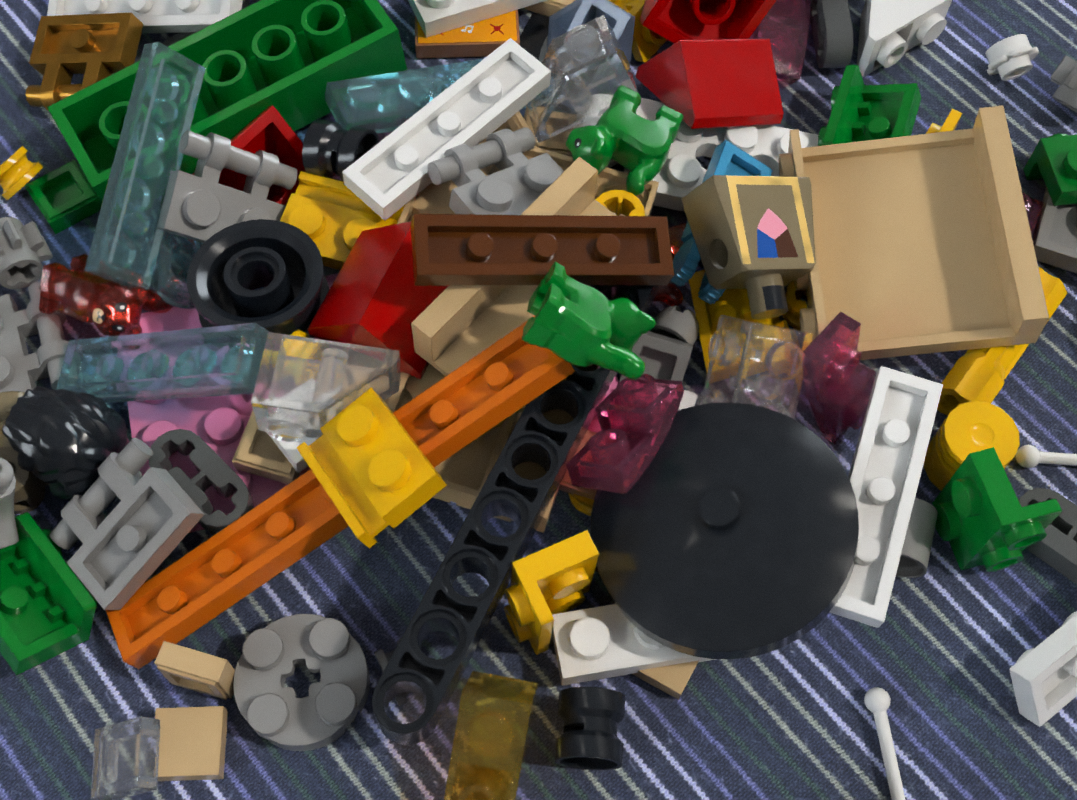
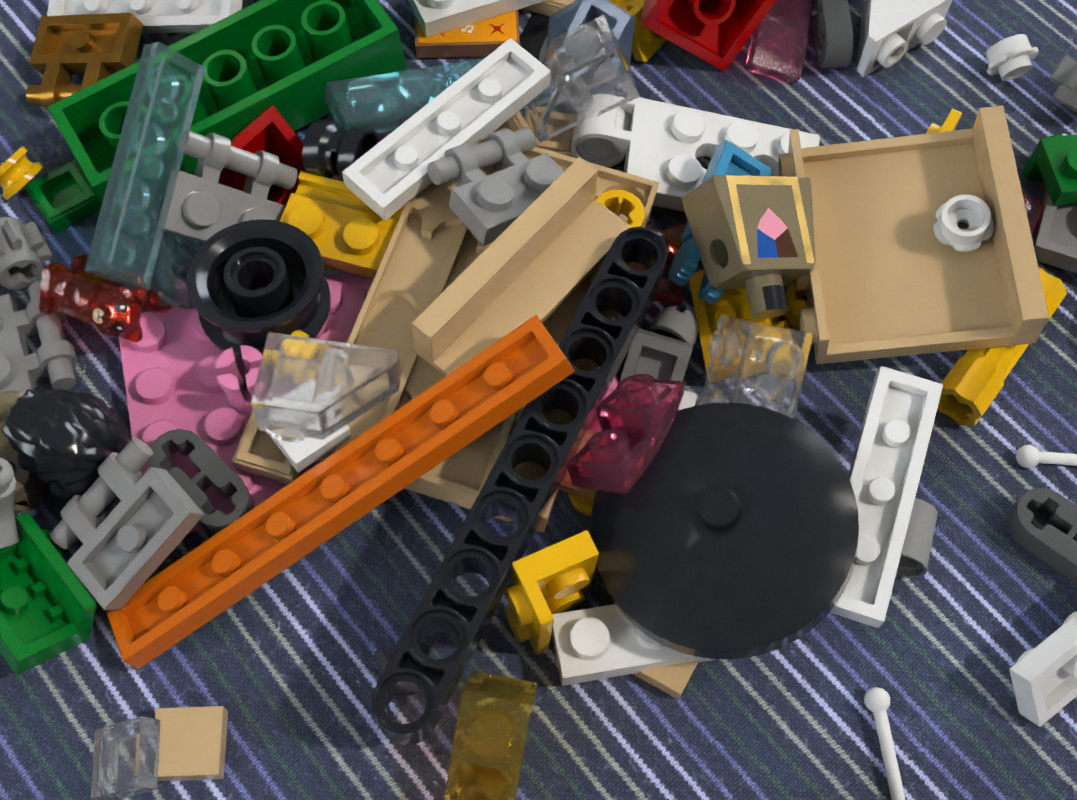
(166, 363): clear light blue plate -> none
(196, 670): tan tile -> none
(332, 703): light grey plate -> none
(371, 467): yellow plate -> none
(377, 297): red slope -> none
(524, 247): reddish brown plate -> none
(585, 325): green animal -> none
(590, 728): black wheel -> none
(628, 139): green animal -> none
(716, 82): red slope -> none
(836, 379): clear pink slope -> none
(869, 110): green bracket -> none
(966, 430): yellow piece -> none
(967, 210): none -> white plate
(985, 517): green bracket -> none

